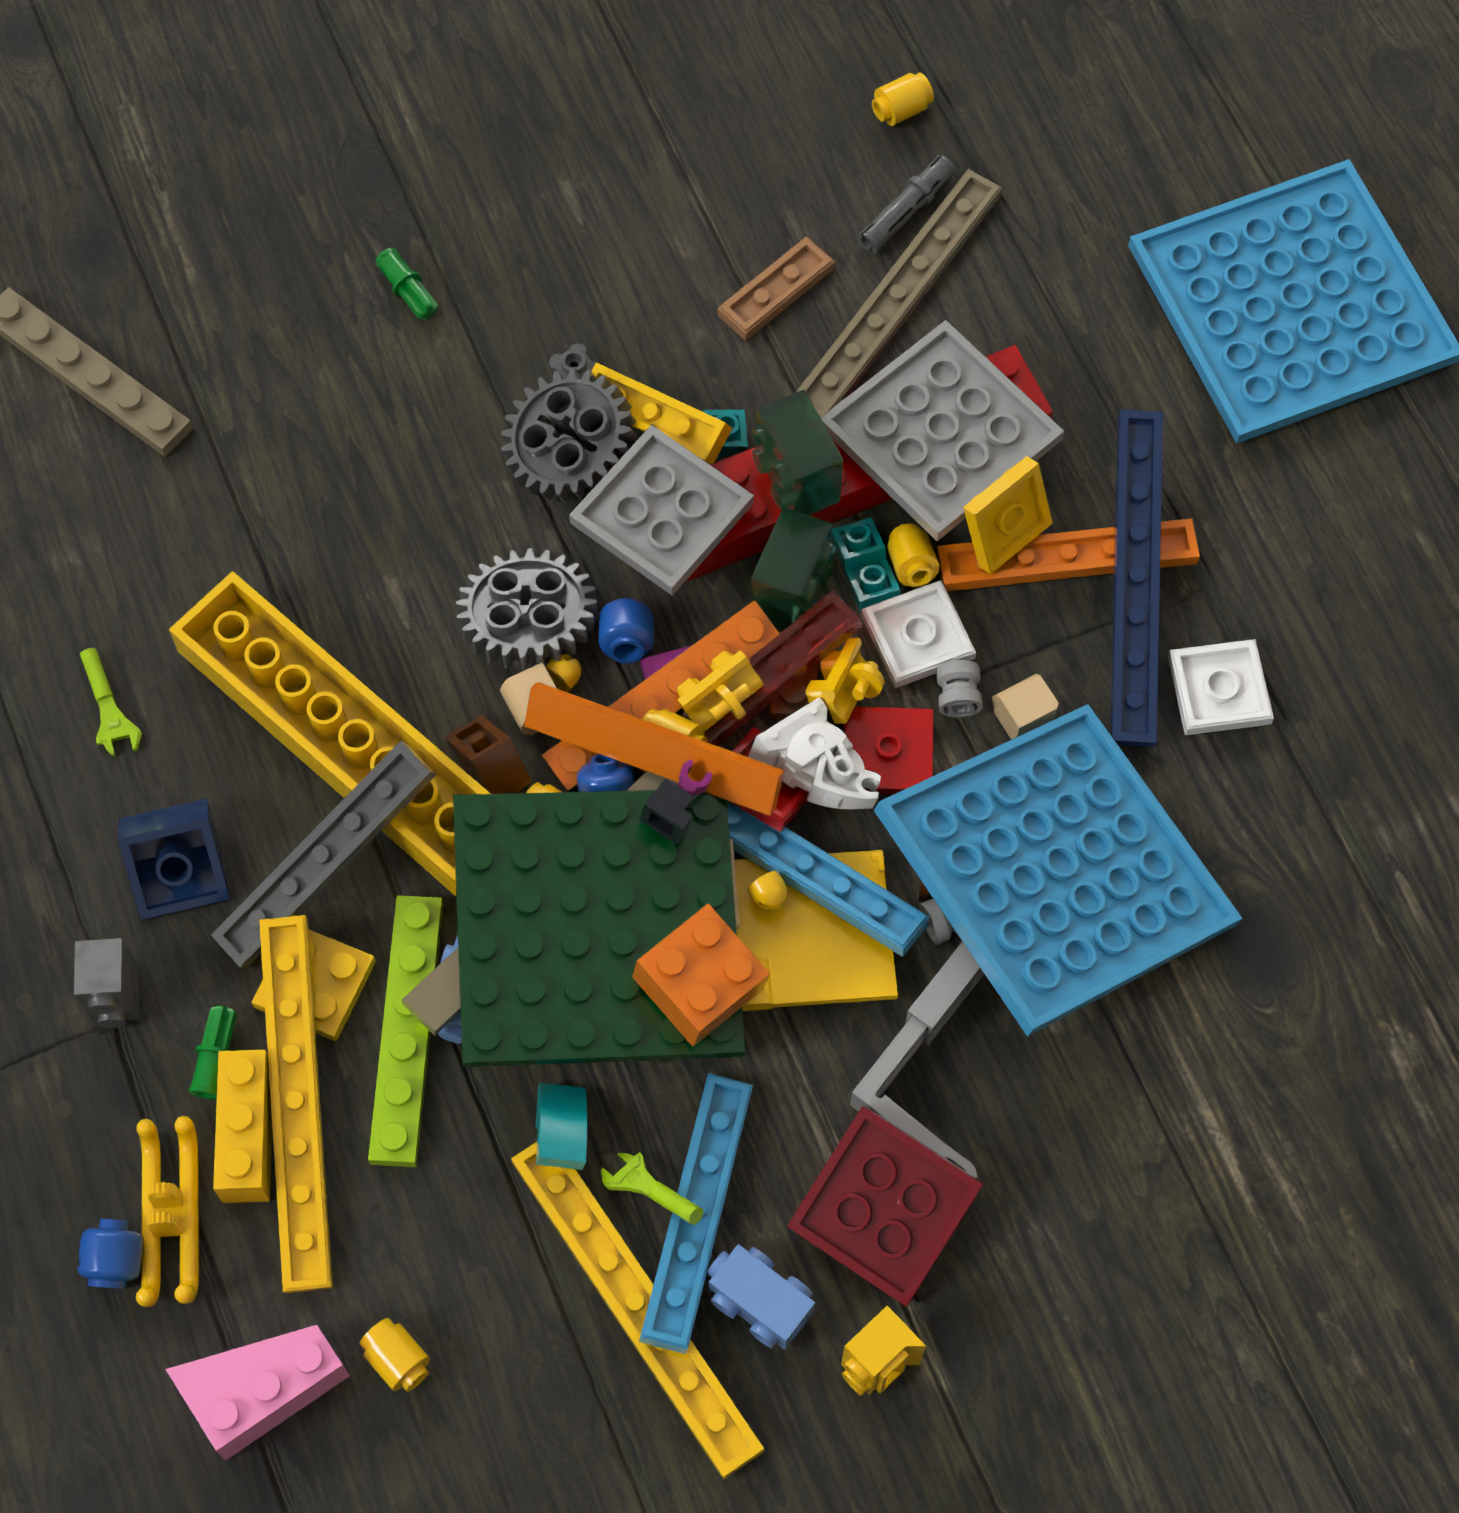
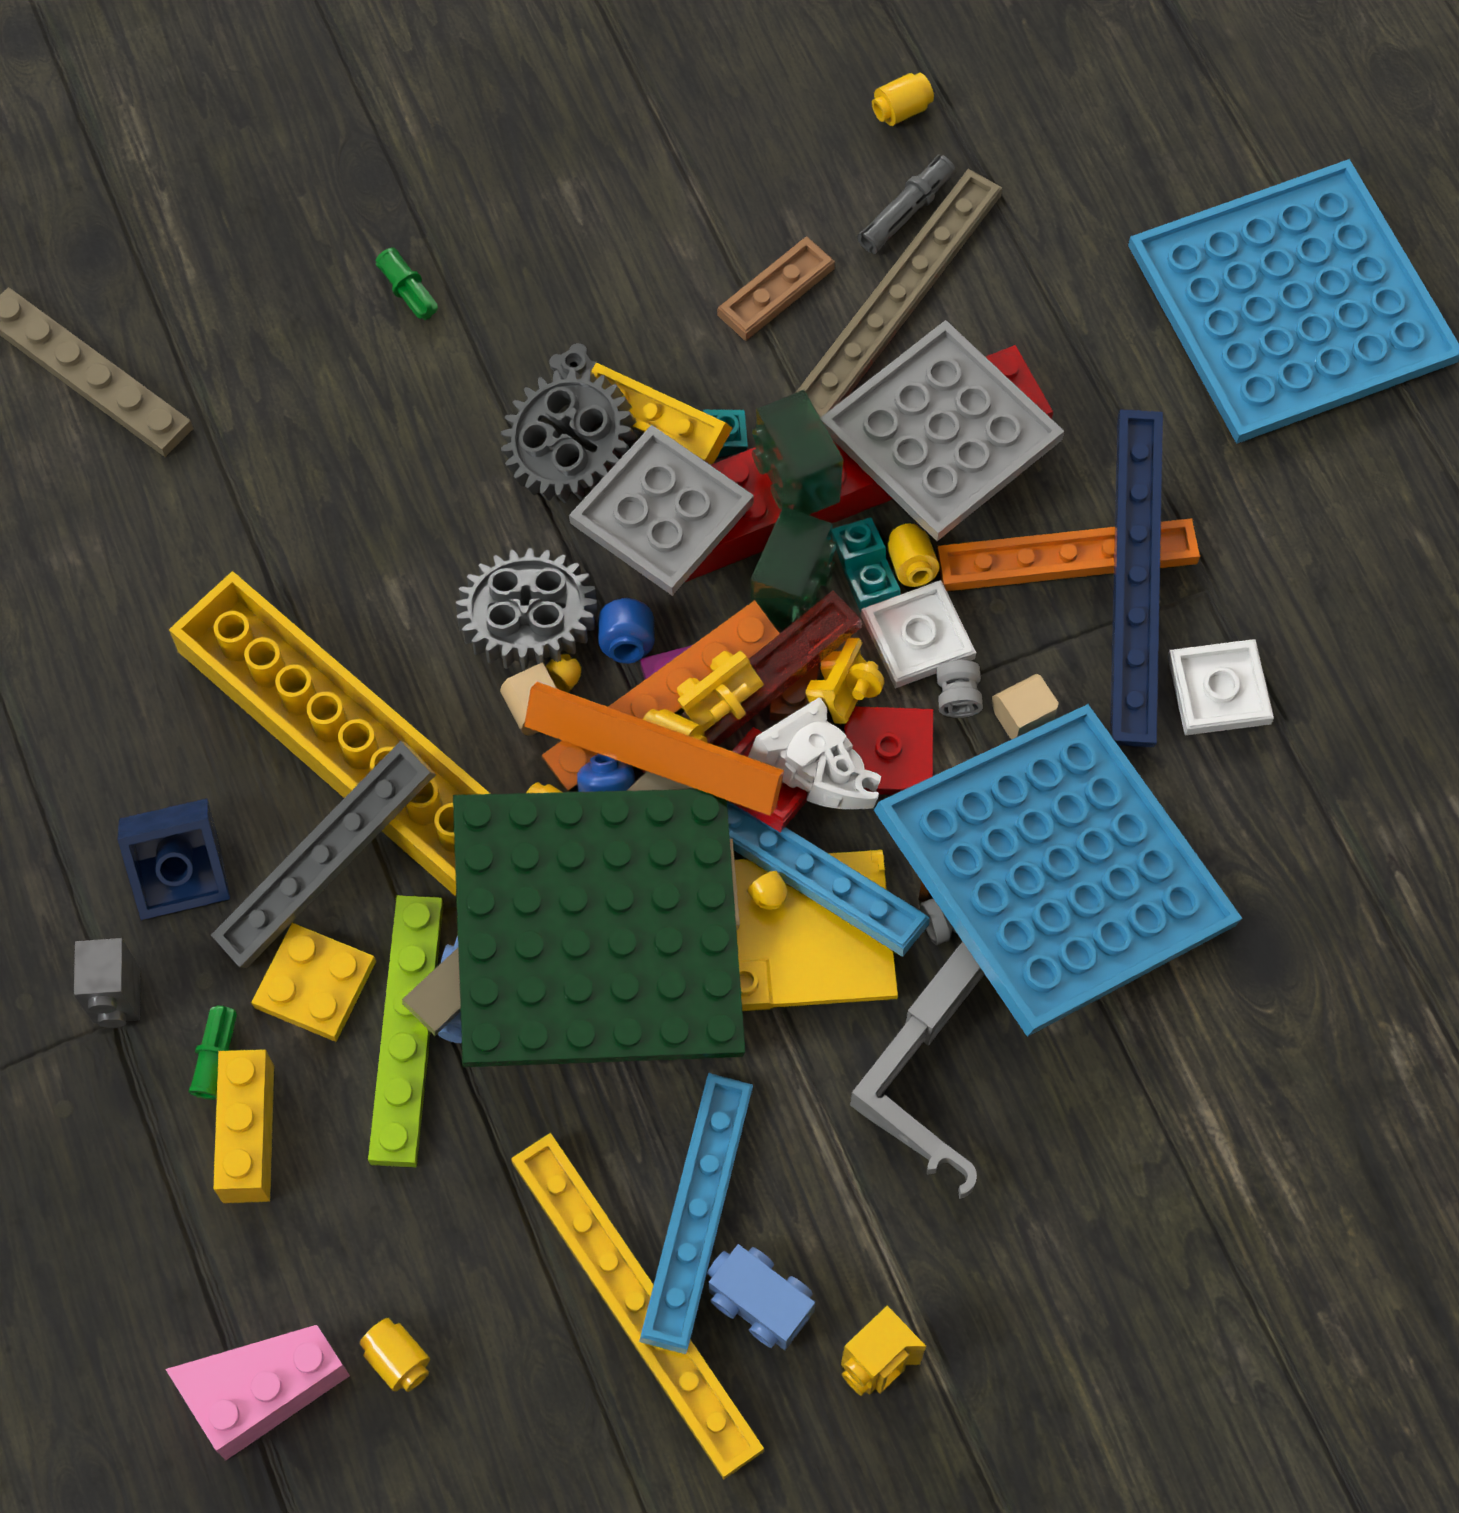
(110, 1254): blue head -> none
(113, 723): lime piece -> none
(169, 1212): yellow piece -> none
(295, 1105): yellow tile -> none
(489, 757): reddish brown slope -> none
(561, 1126): teal slope -> none
(637, 1179): lime piece -> none
(669, 805): black piece -> none
(700, 974): orange brick -> none
(885, 1205): dark red plate -> none
(1008, 514): yellow plate -> none

